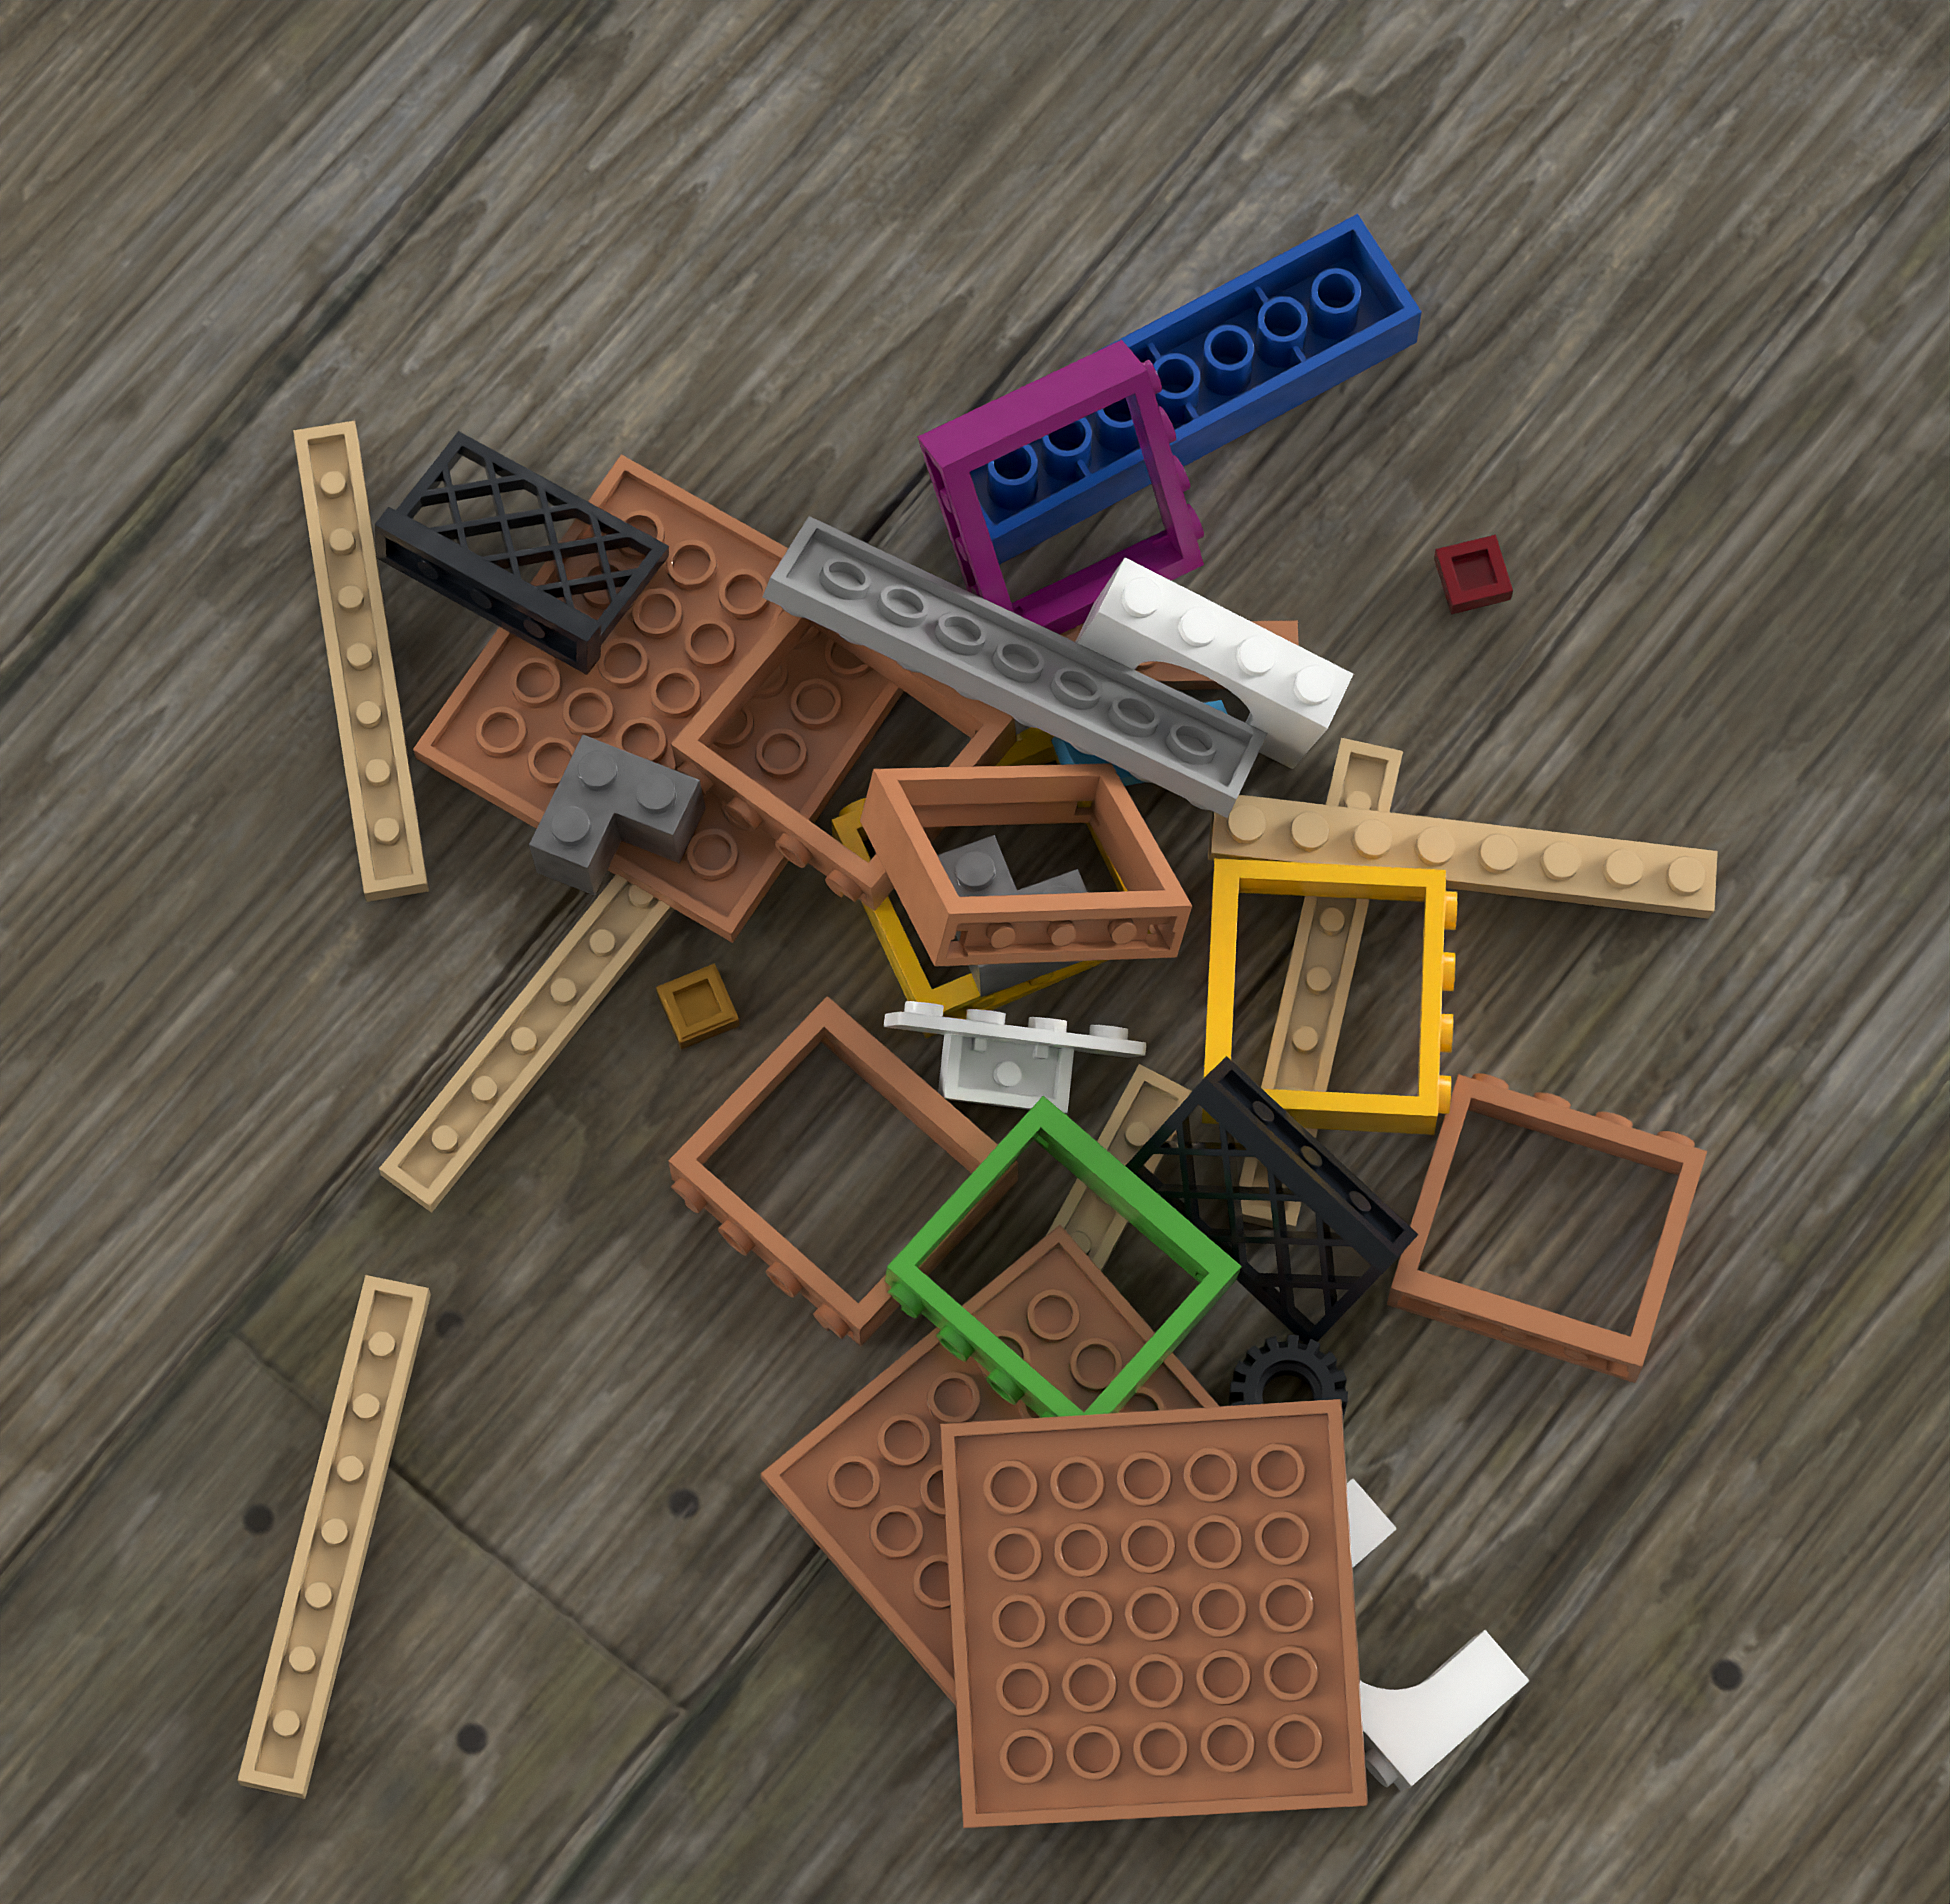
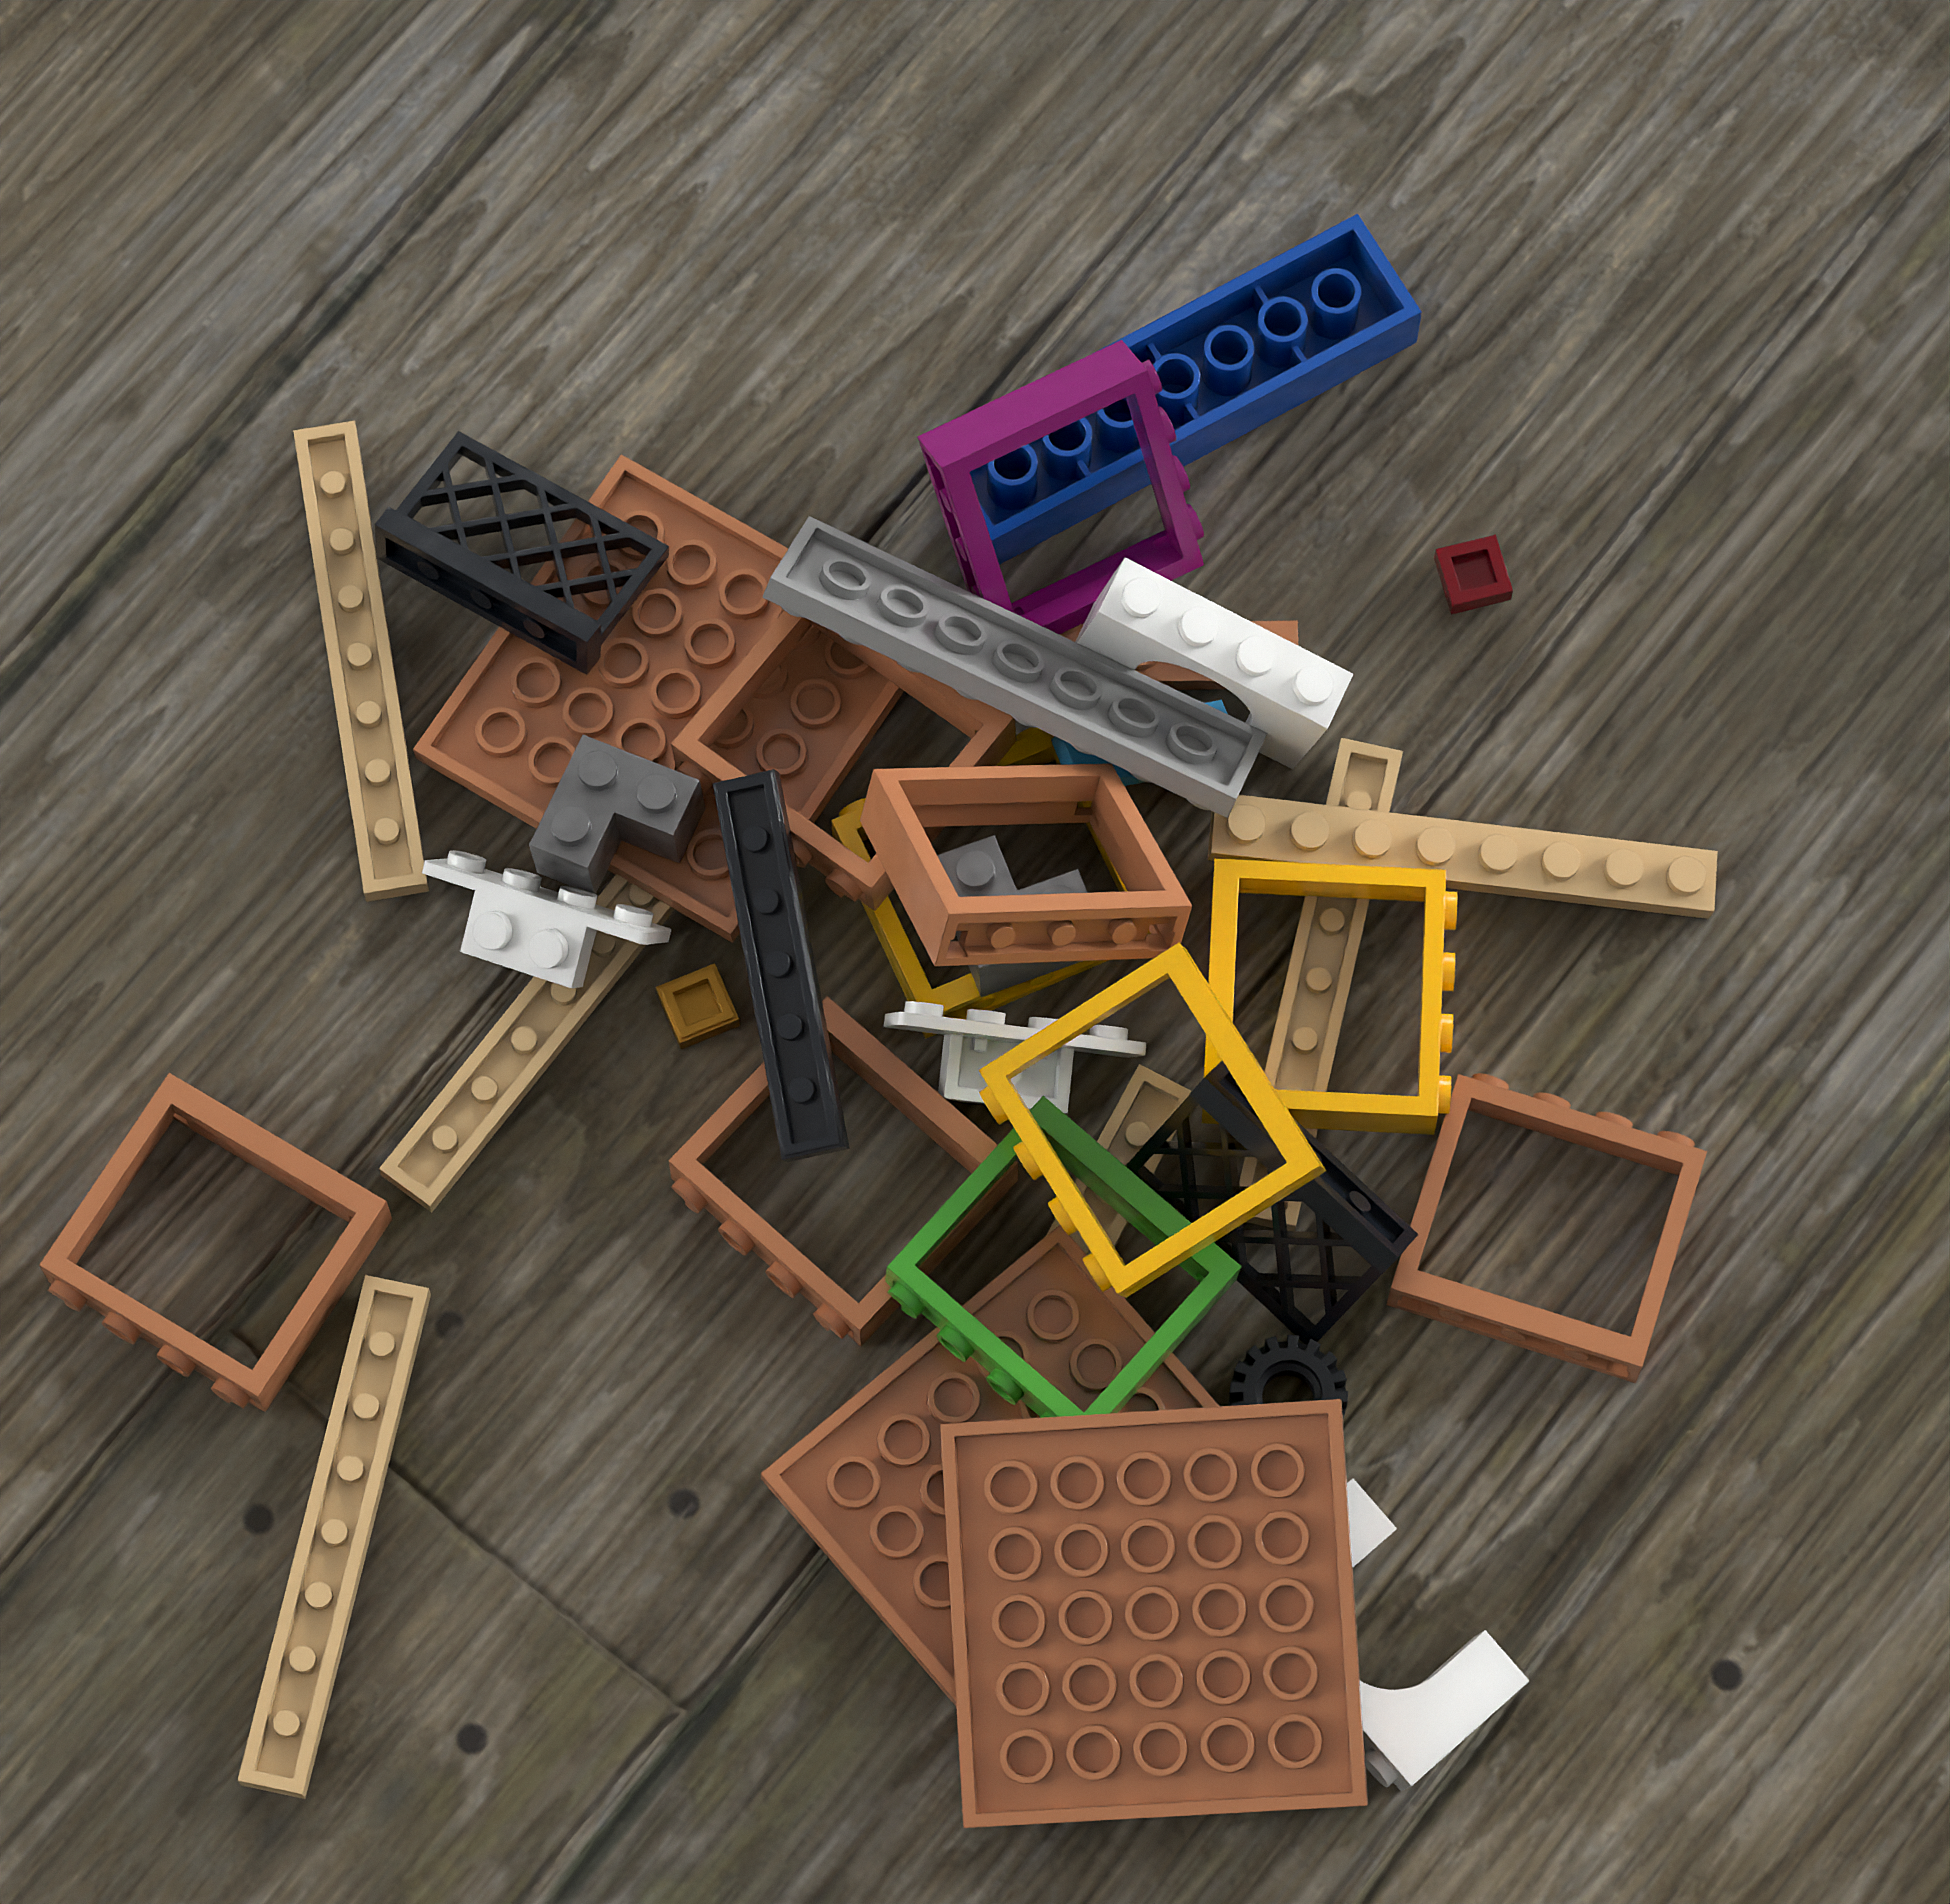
(180, 1349): none -> nougat window
(535, 927): none -> white bracket
(780, 966): none -> black tile
(1041, 1159): none -> yellow window

